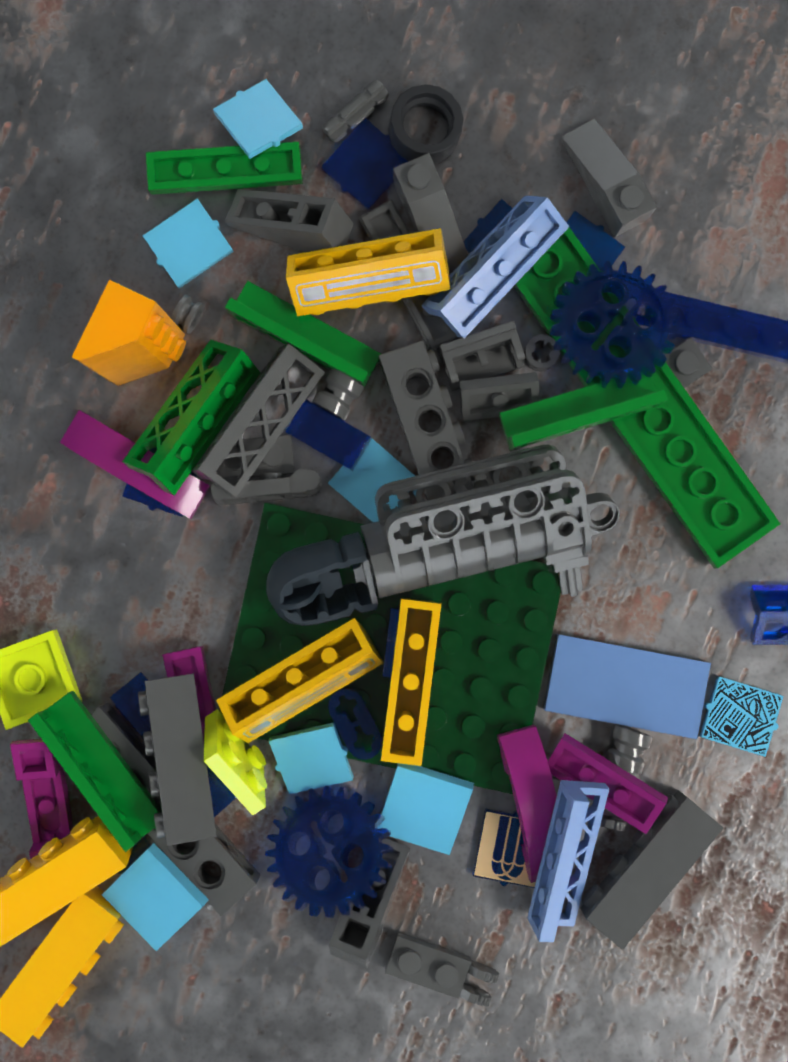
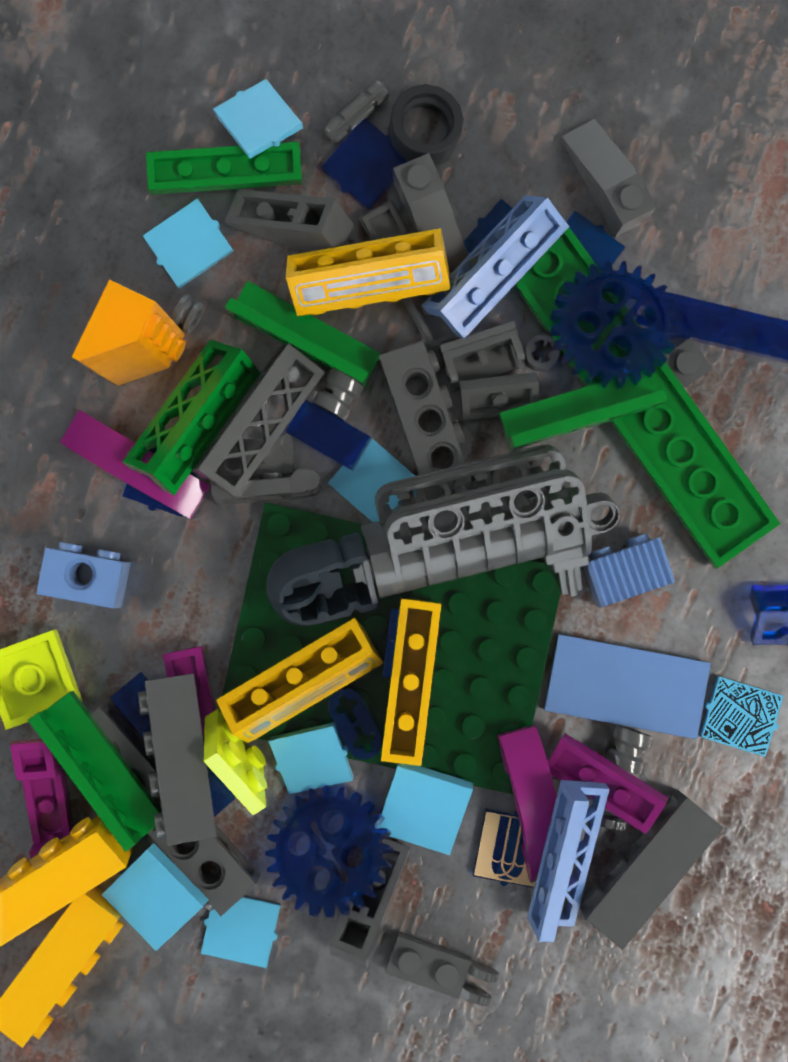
(60, 578): none -> medium blue brick
(242, 932): none -> medium azure piece
(628, 570): none -> medium blue brick

